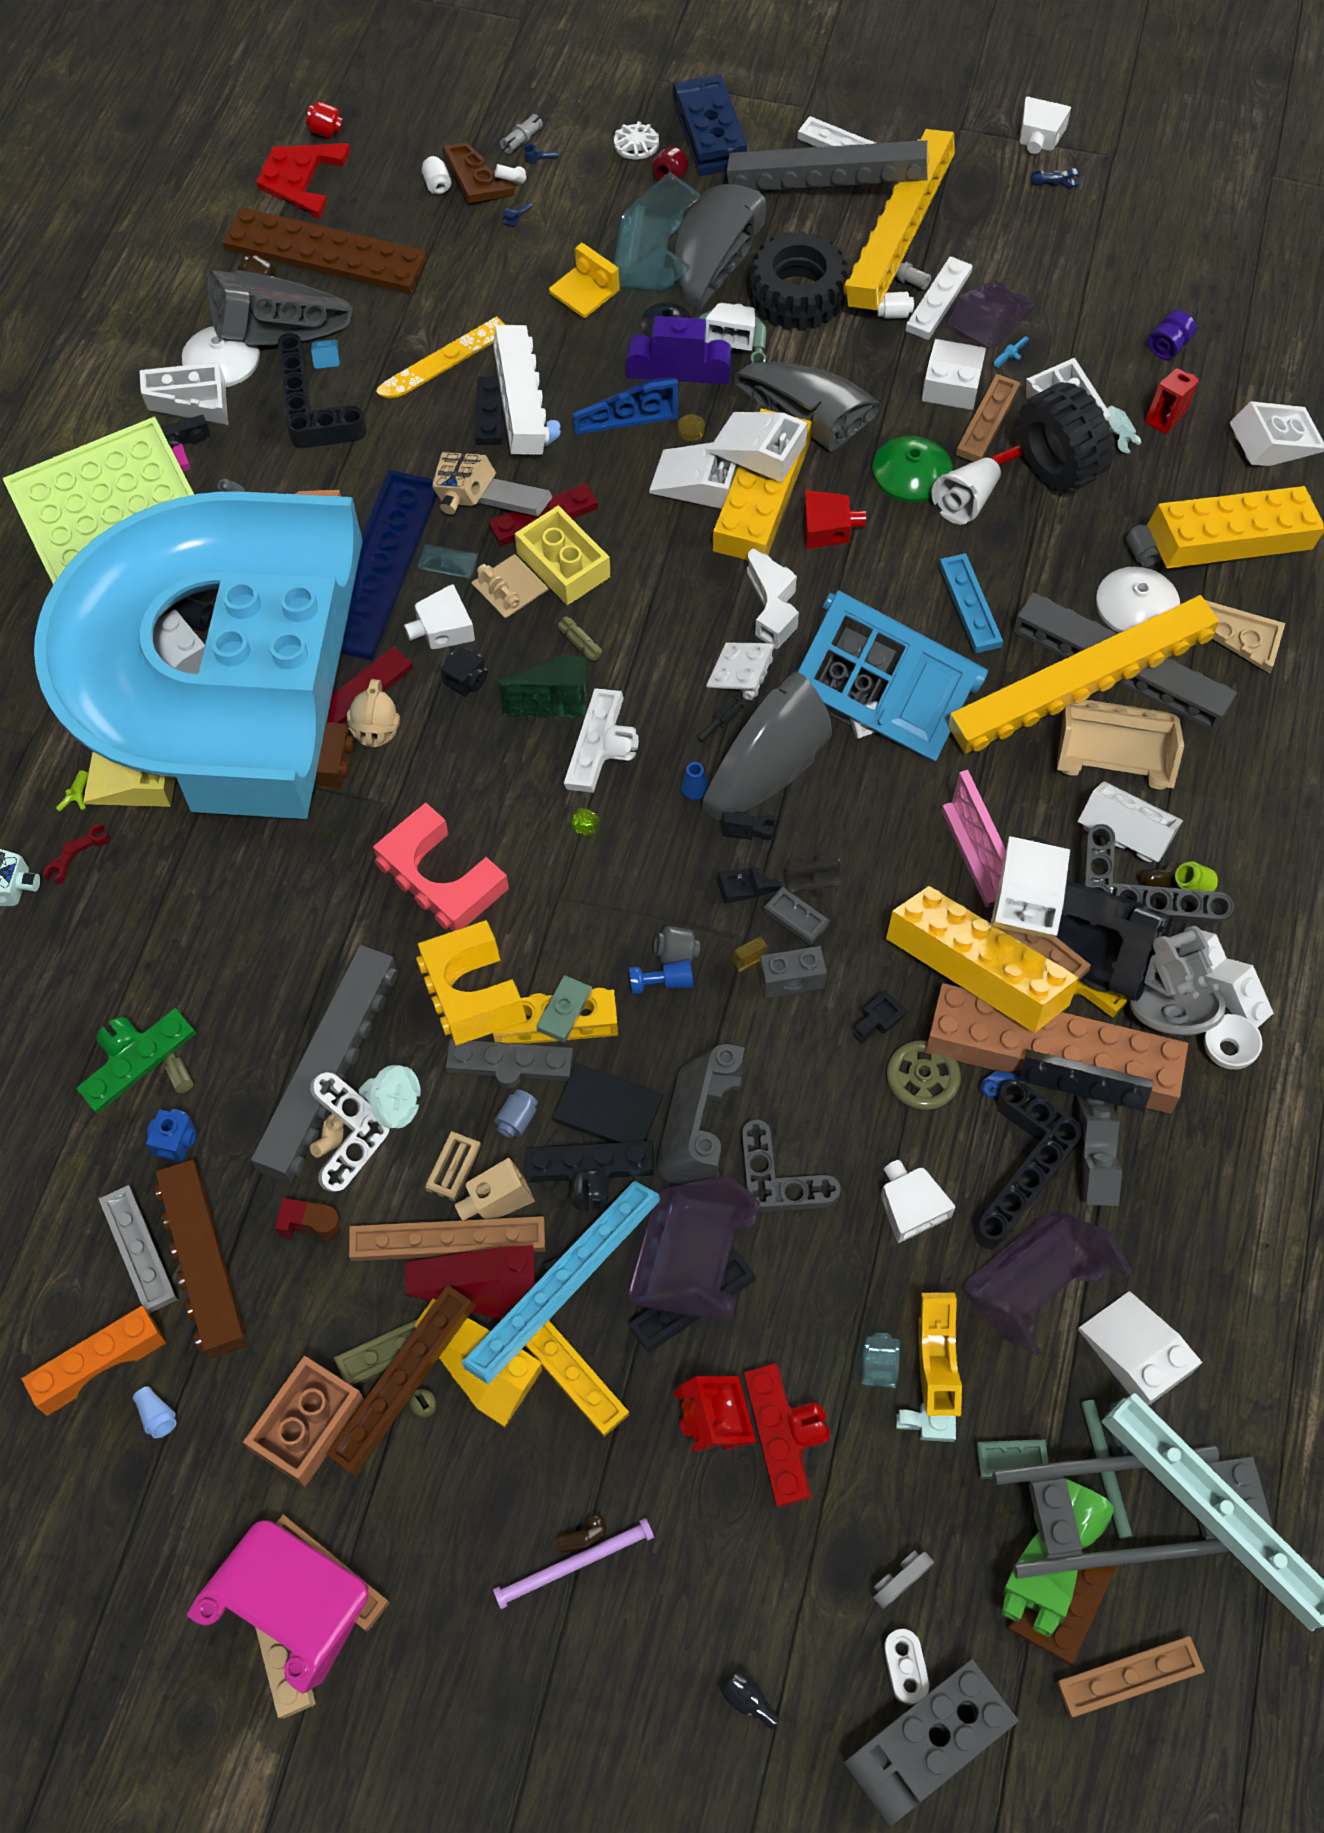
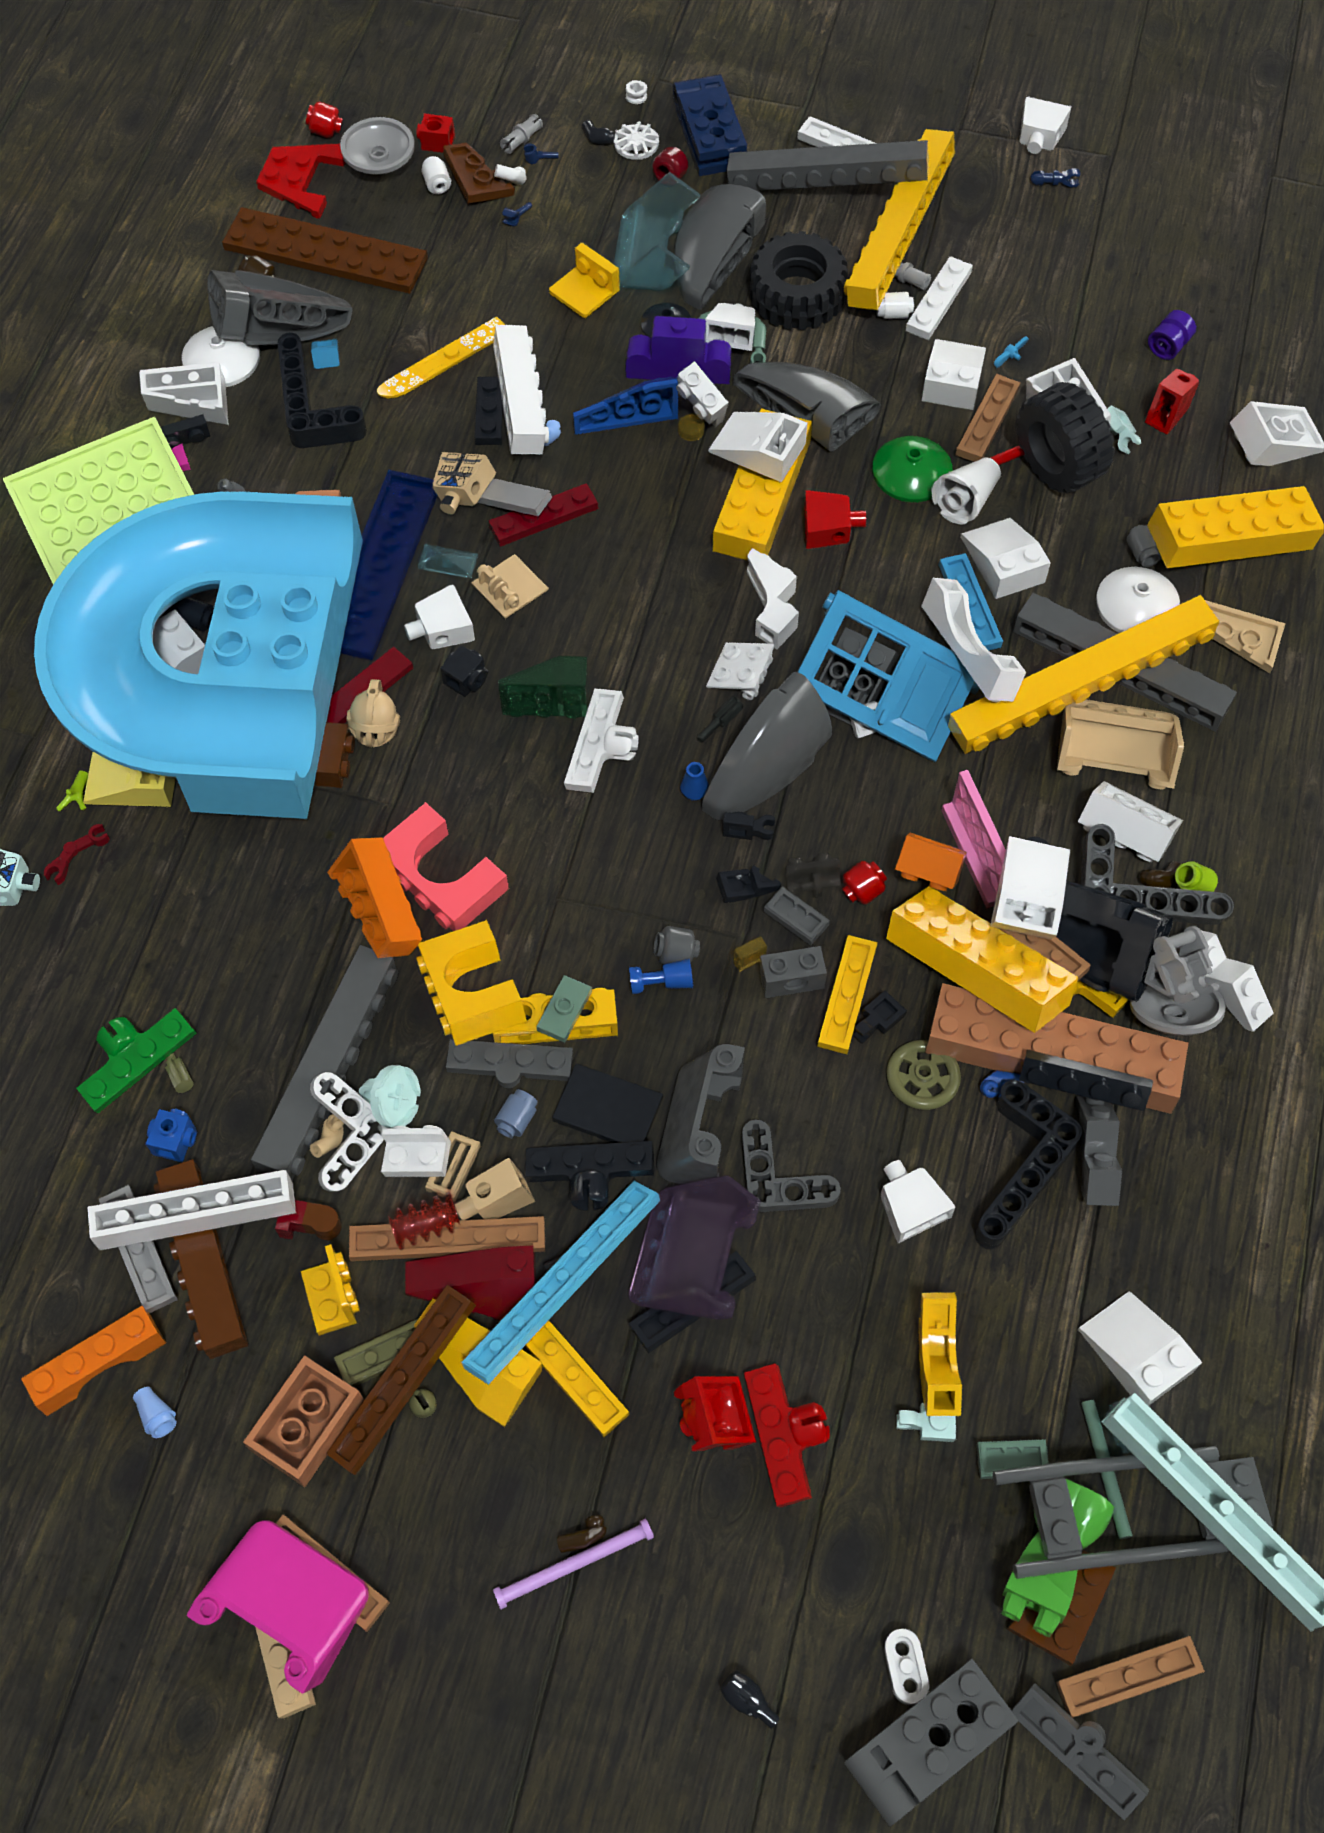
(191, 1210): none -> white brick
(329, 1294): none -> yellow bracket
(376, 897): none -> orange wedge
(377, 145): none -> light grey dish
(415, 1152): none -> white bracket
(424, 1221): none -> clear red piece
(435, 132): none -> red brick
(562, 555): light yellow brick -> none
(579, 638): olive axle -> none
(584, 821): clear neon green bush -> none
(597, 136): none -> black arm
(633, 96): none -> white bush
(694, 475): white slope -> none
(702, 393): none -> white plate
(847, 994): none -> yellow plate
(864, 882): none -> red head
(880, 1360): clear light blue brick -> none
(890, 1588): light grey plate -> none
(930, 861): none -> orange slope
(949, 611): none -> white arch
(990, 312): clear purple slope -> none
(1007, 557): none -> white slope
(1039, 1267): clear purple windscreen -> none
(1080, 1750): none -> dark grey hinge
(1239, 1032): white piece -> none

